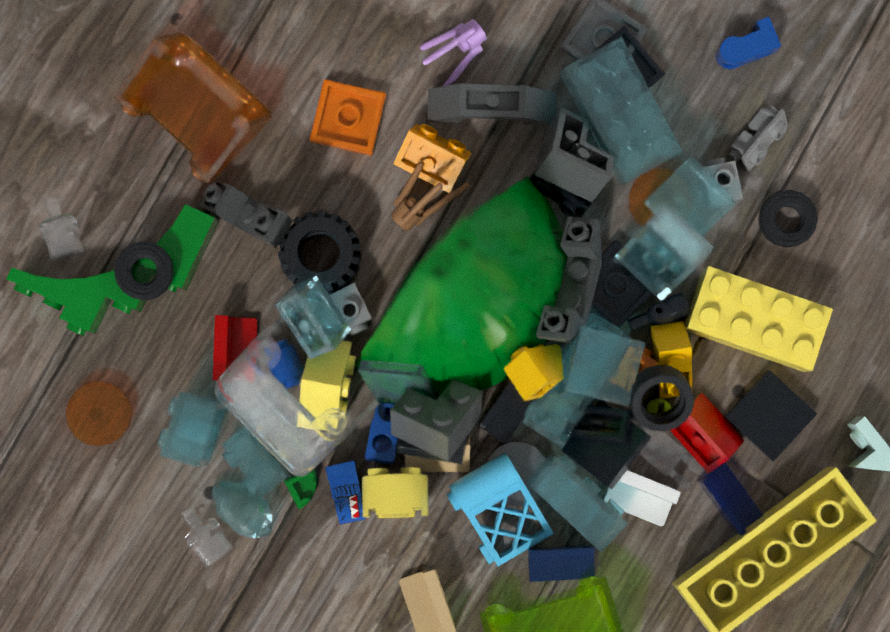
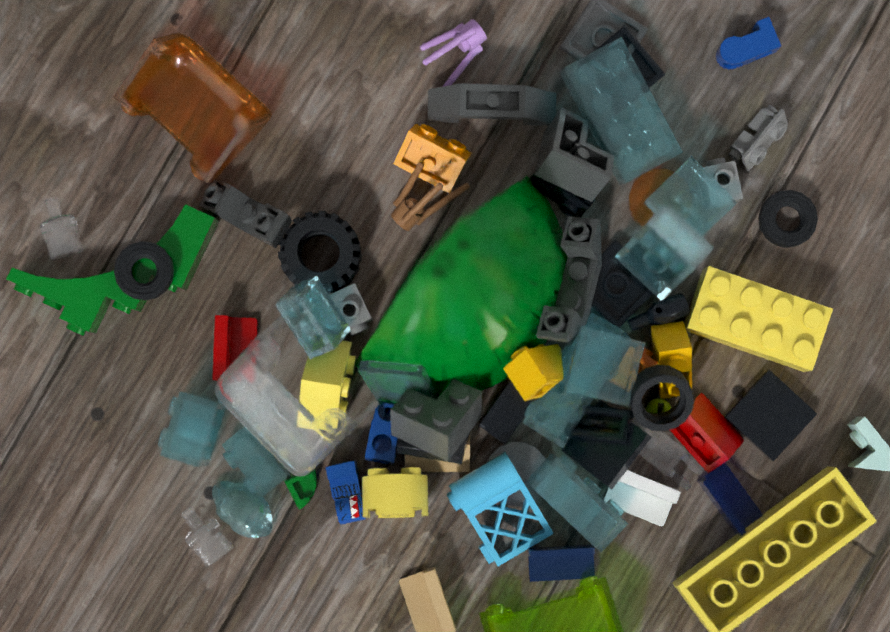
(99, 413): clear orange tile -> none
(289, 367): blue brick -> none
(348, 117): orange tile -> none

